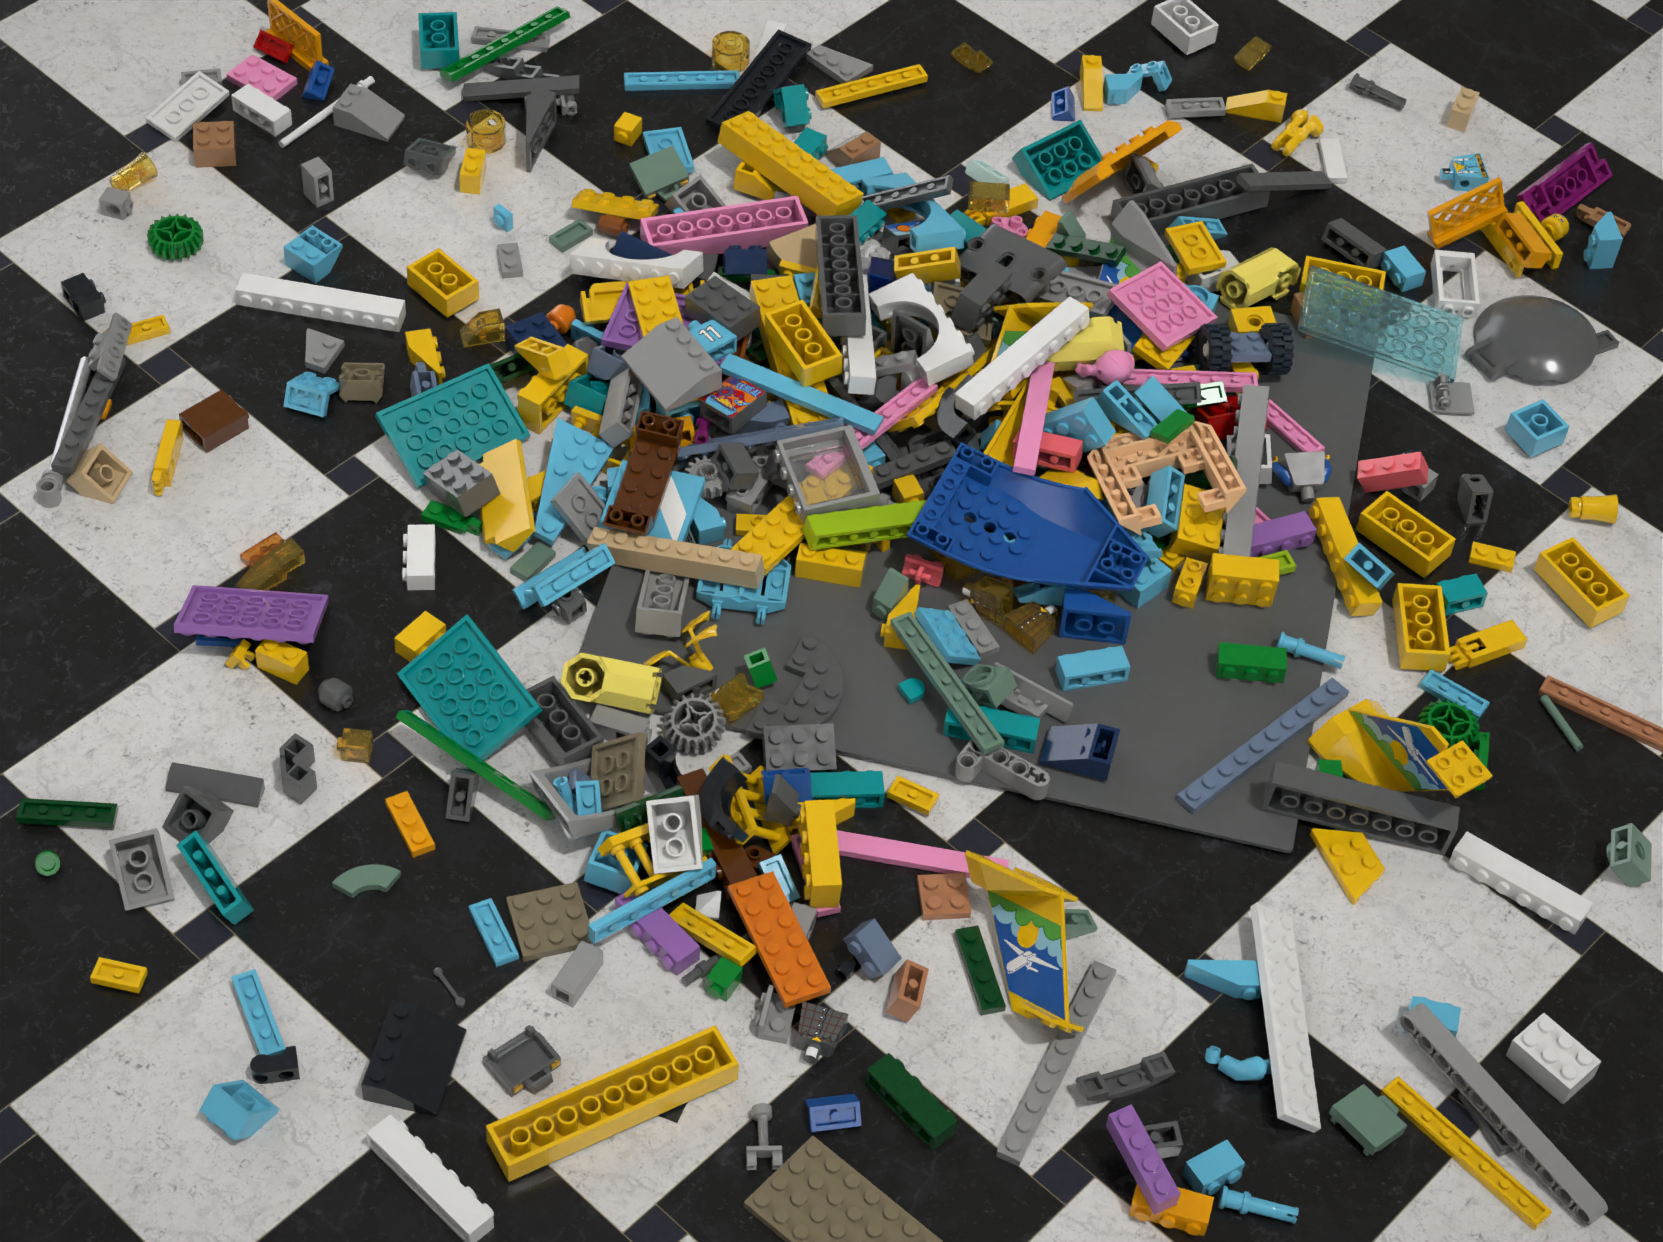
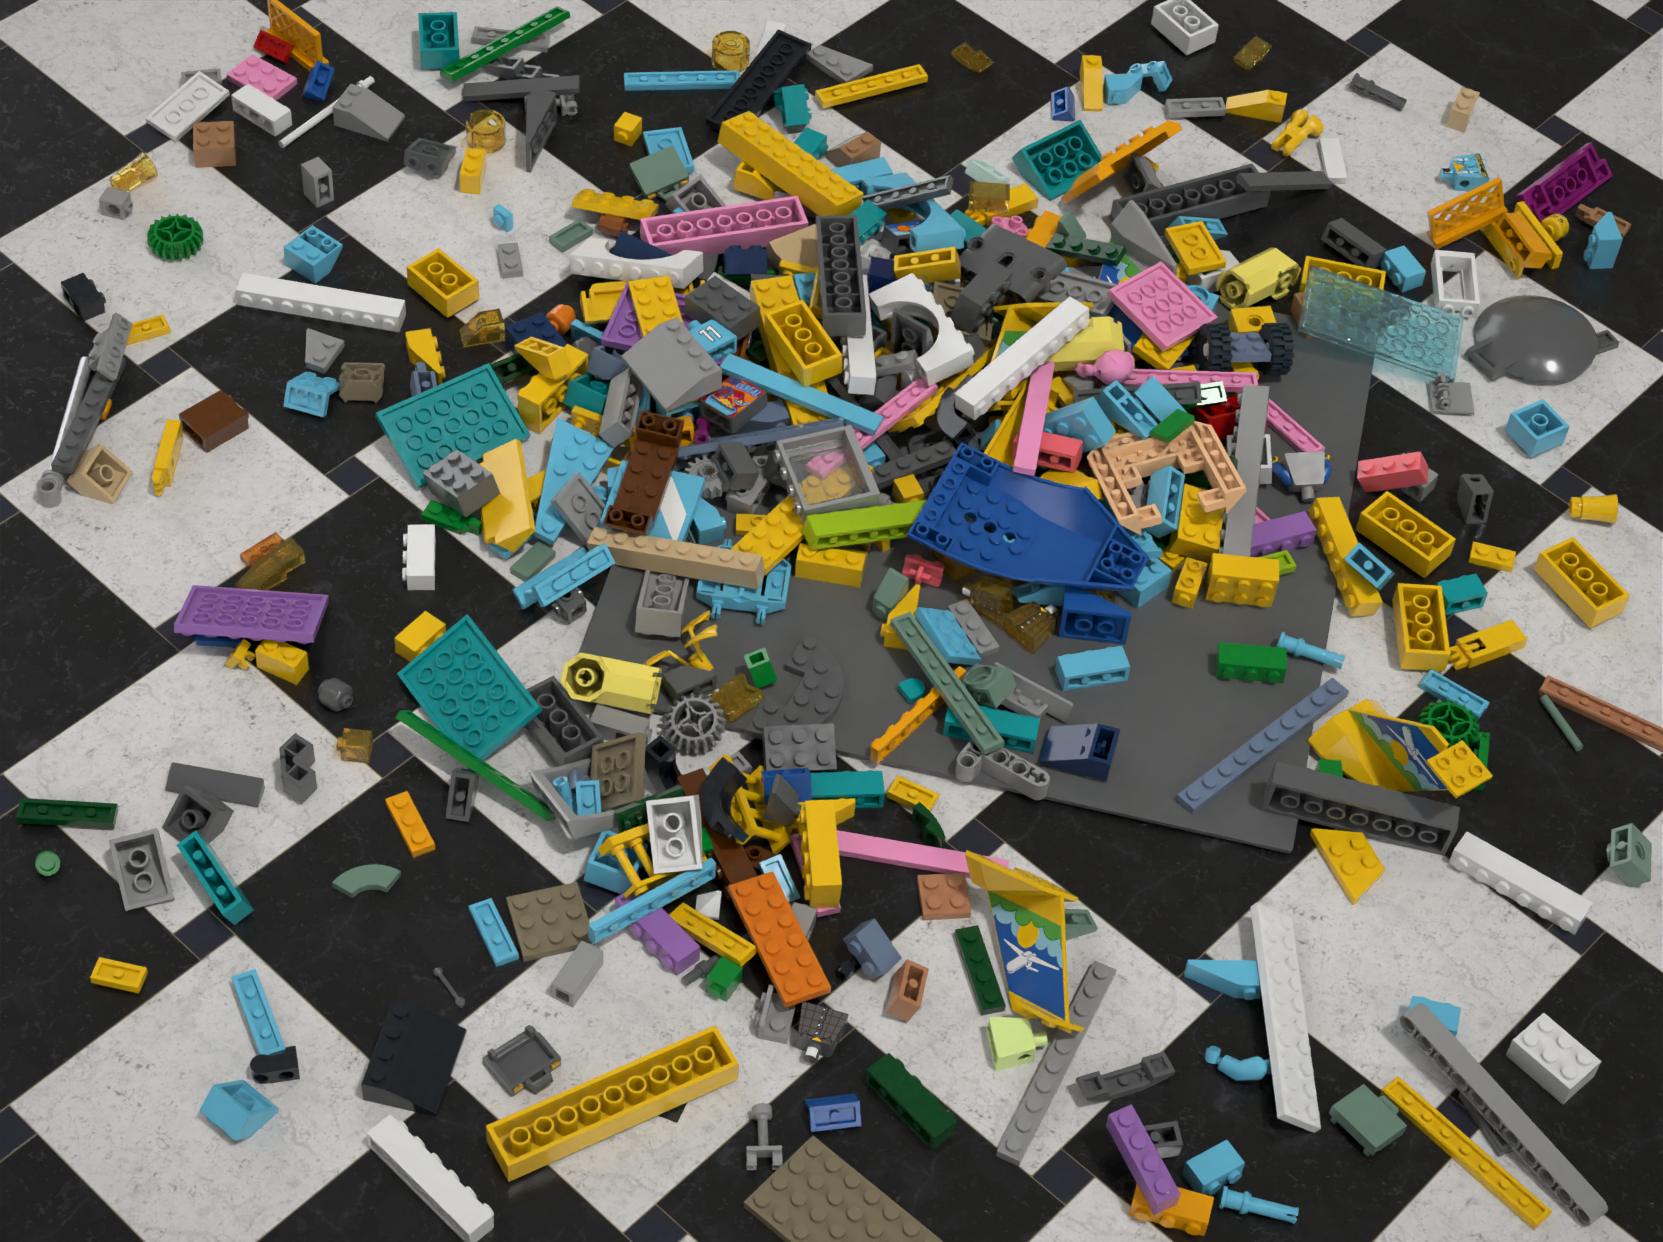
(908, 723): none -> light orange plate
(933, 831): none -> dark green slope
(1013, 1041): none -> yellowish green torso

